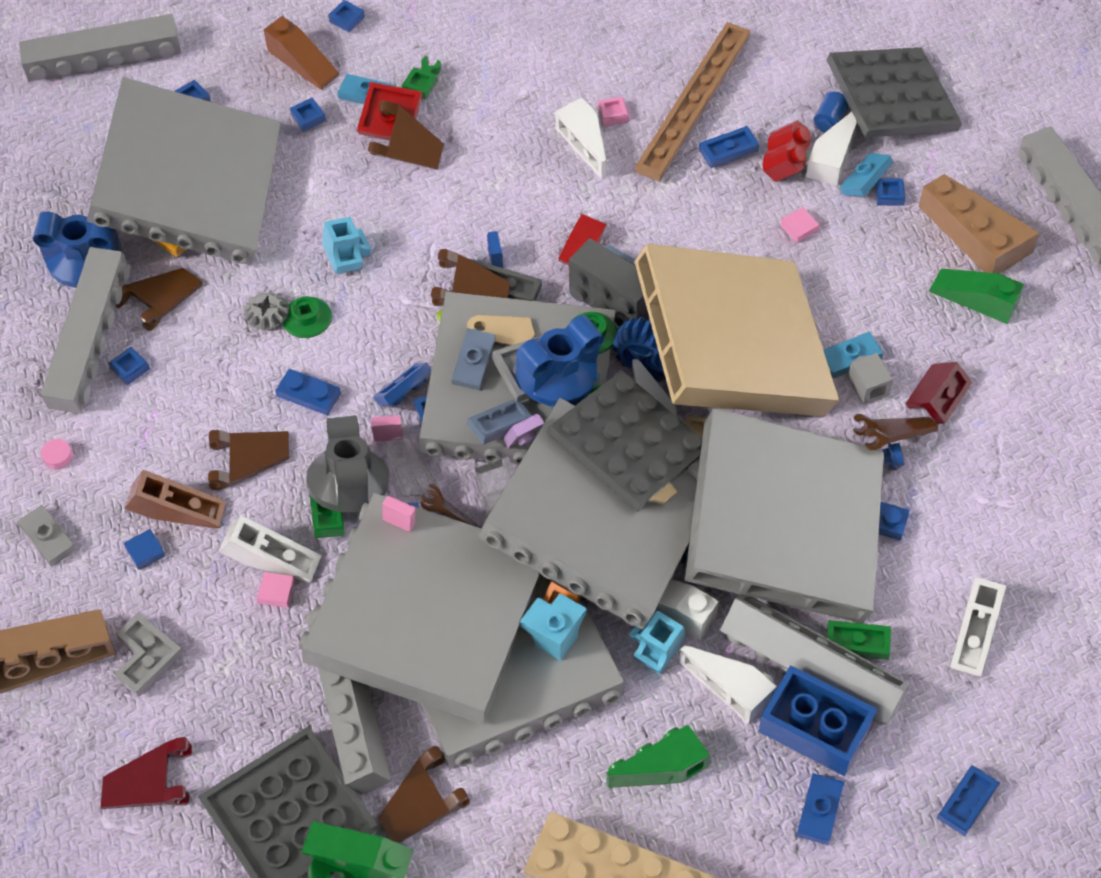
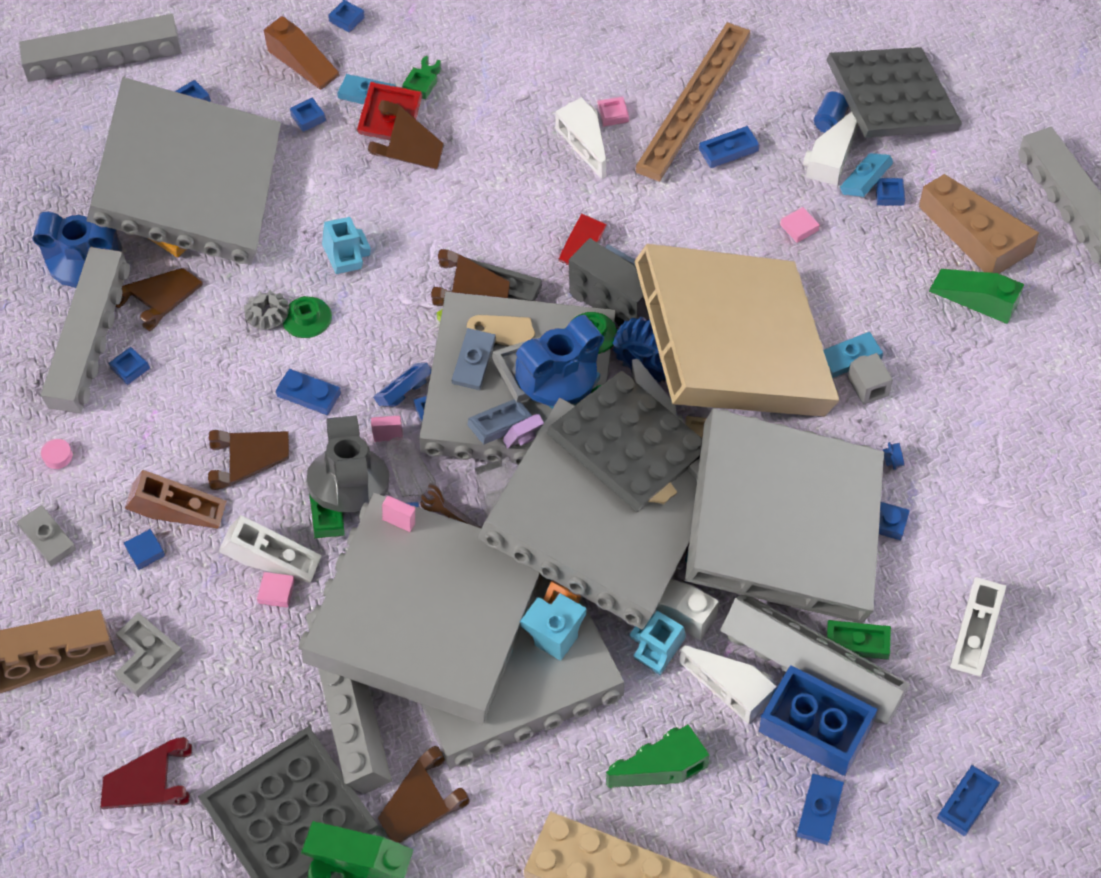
(494, 249): blue tile -> none
(786, 151): red brick -> none
(893, 429): reddish brown flag -> none
(940, 390): dark red panel -> none

